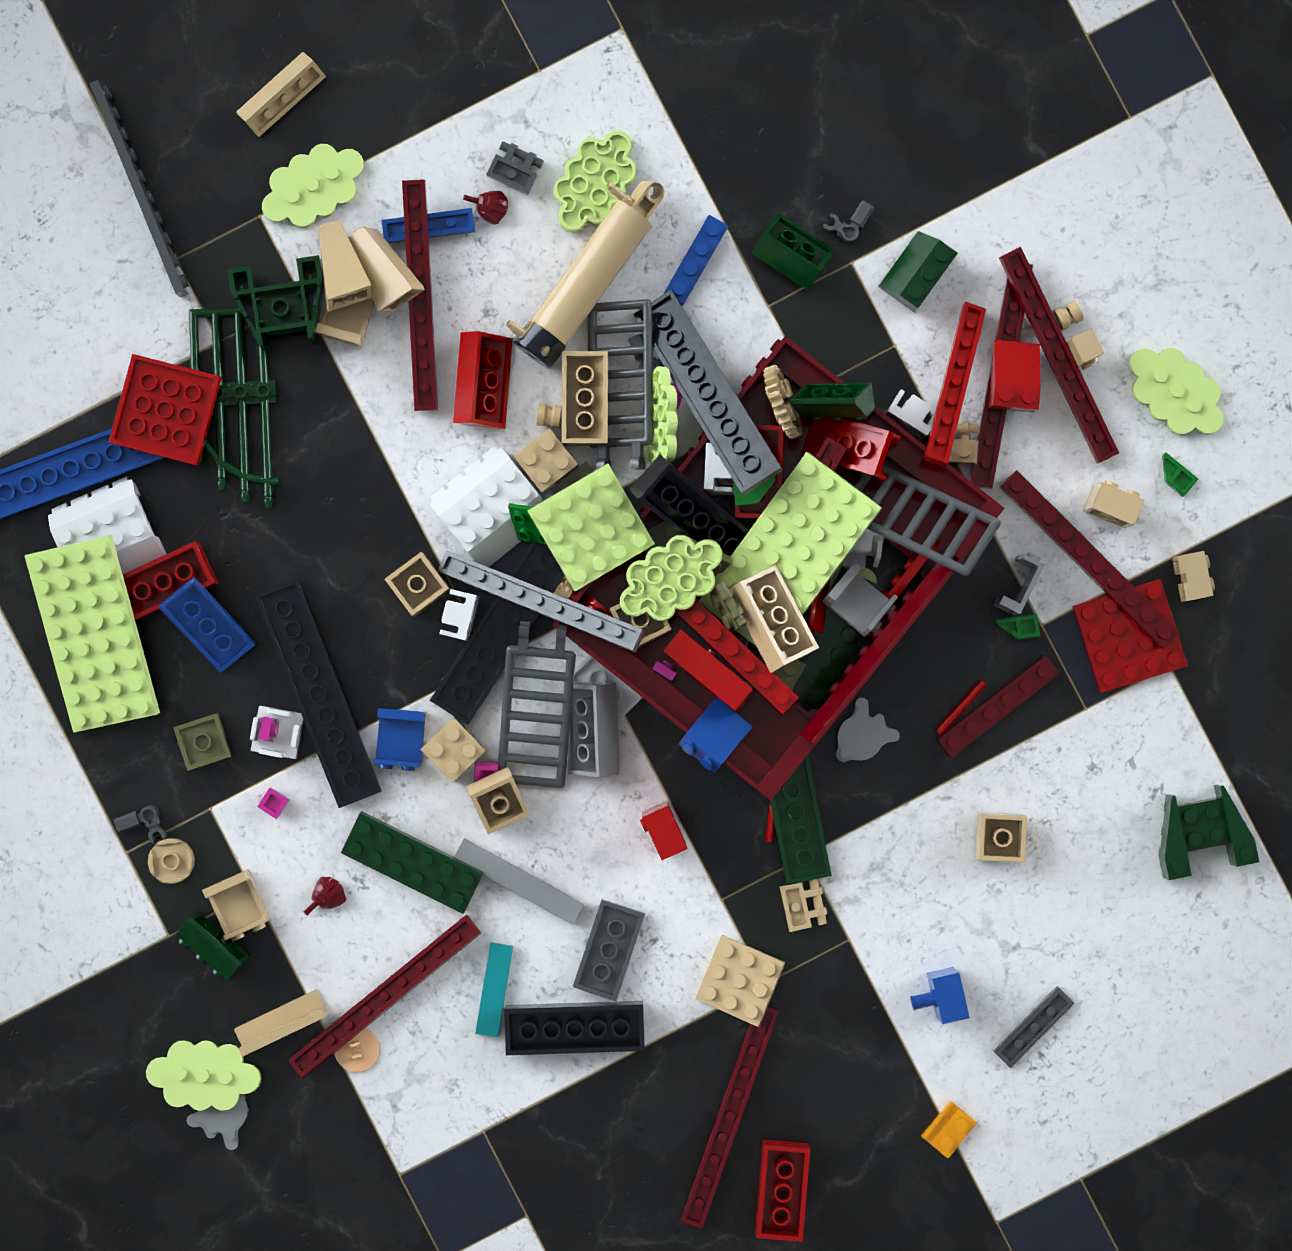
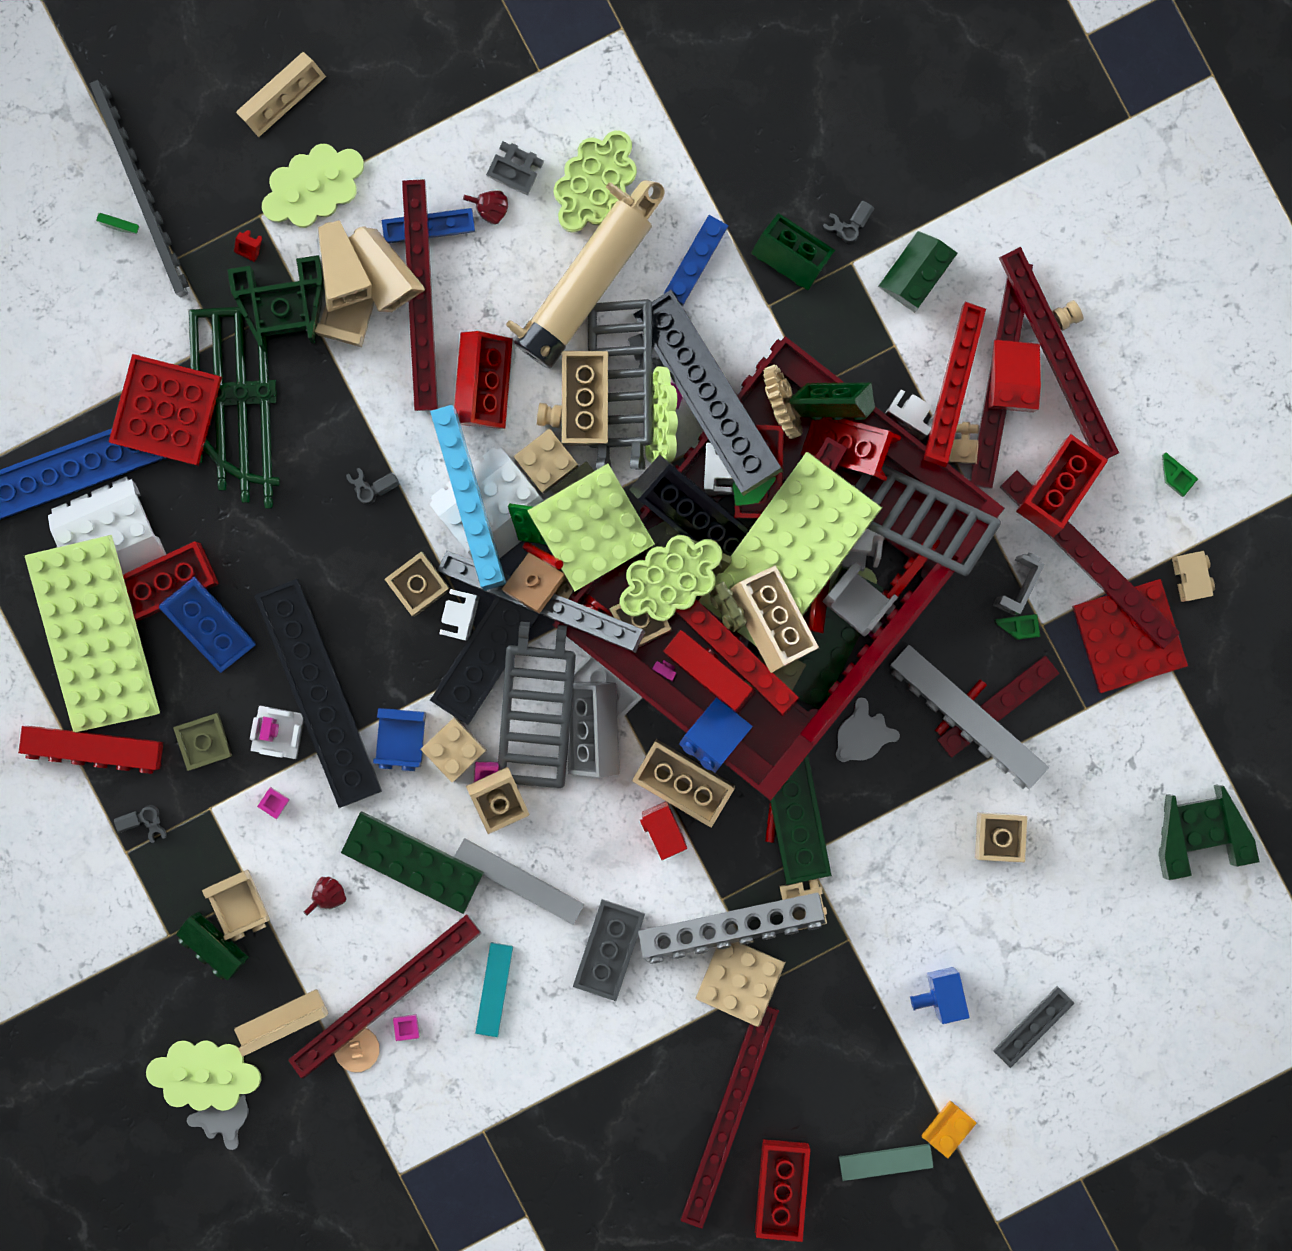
(90, 747): none -> red brick
(117, 224): none -> green tile
(171, 860): tan tile -> none
(247, 246): none -> red tile
(367, 493): none -> dark grey bar
(406, 1027): none -> dark pink plate
(468, 497): none -> medium azure brick
(534, 583): none -> medium nougat plate
(544, 556): none -> red bar
(574, 1028): black brick -> none
(651, 938): none -> light grey brick
(683, 783): none -> tan slope
(885, 1162): none -> sand green tile
(969, 717): none -> light grey brick
(1062, 485): none -> red brick
(1085, 349): tan brick -> none
(1114, 504): tan brick -> none
(1176, 391): yellowish green plate -> none

